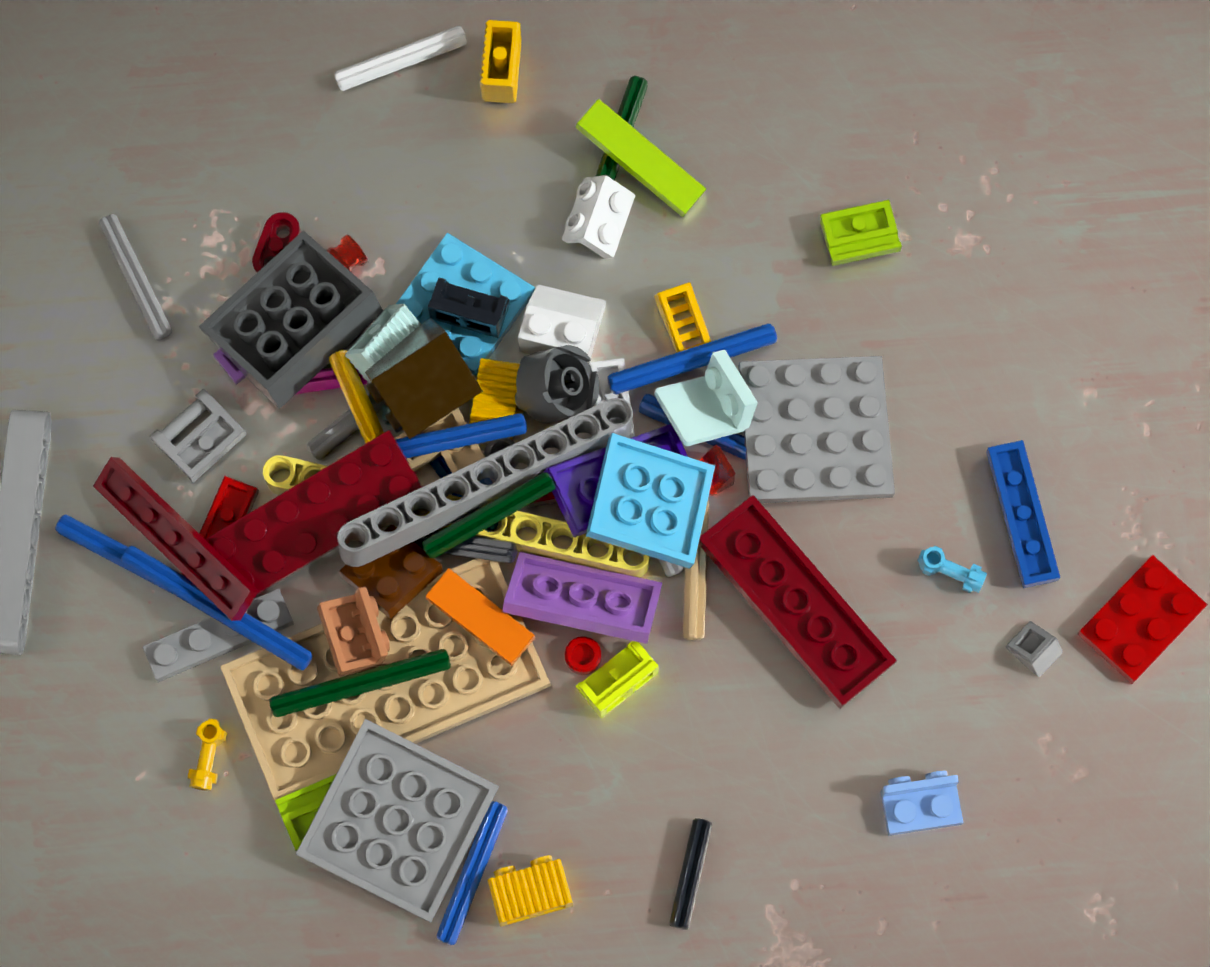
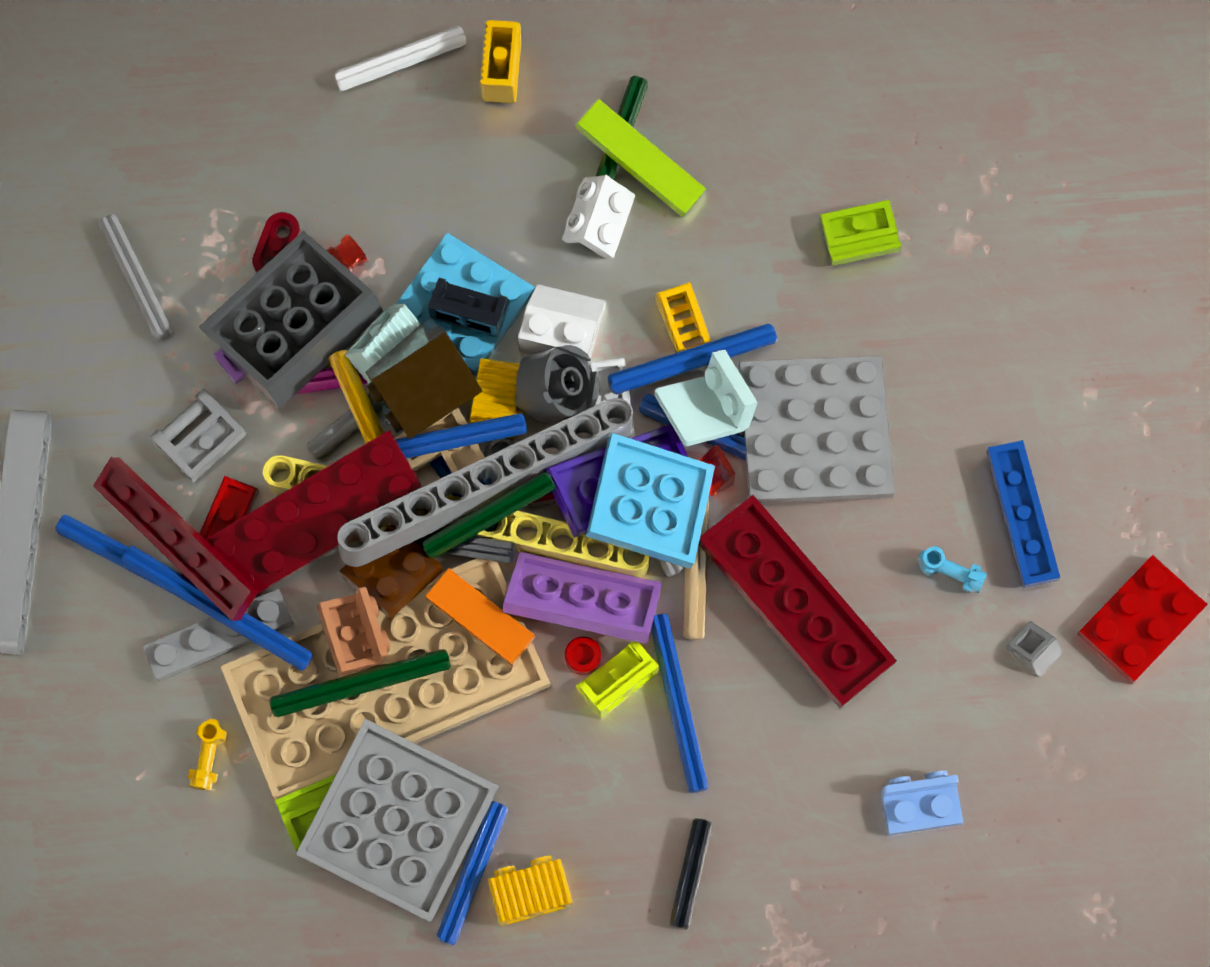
(678, 704): none -> blue axle

